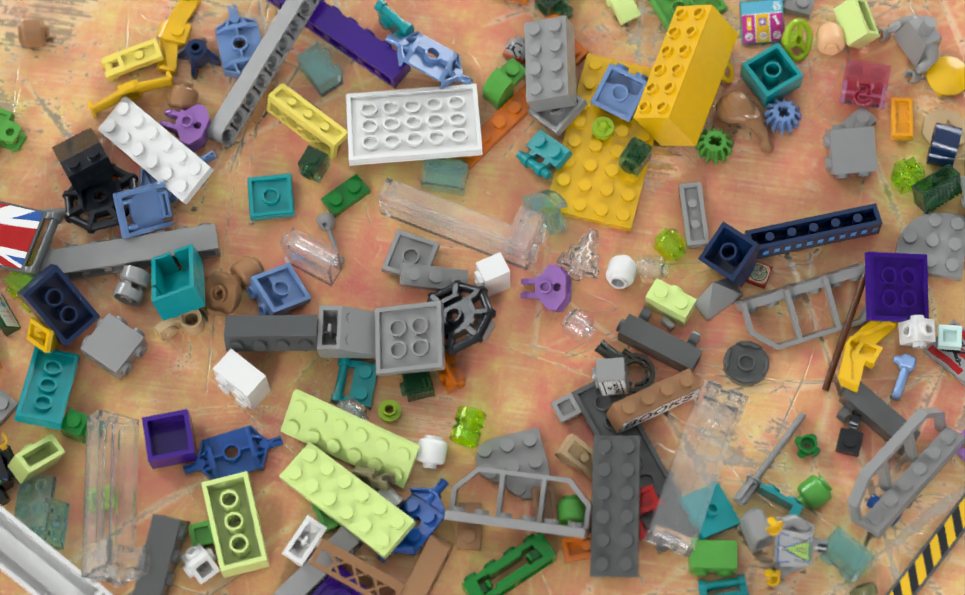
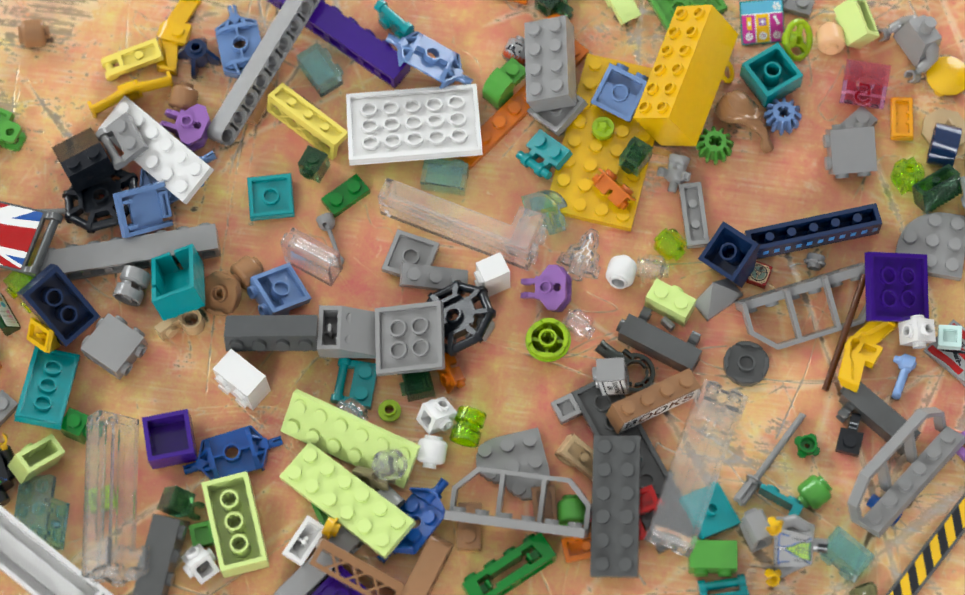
(127, 136): none -> light grey plate
(179, 503): none -> clear green brick
(331, 527): none -> yellow plate
(389, 464): none -> clear head
(436, 415): none -> white brick
(548, 340): none -> lime cone
(607, 181): none -> orange hinge
(676, 171): none -> light grey piece
(815, 261): none -> light grey plate

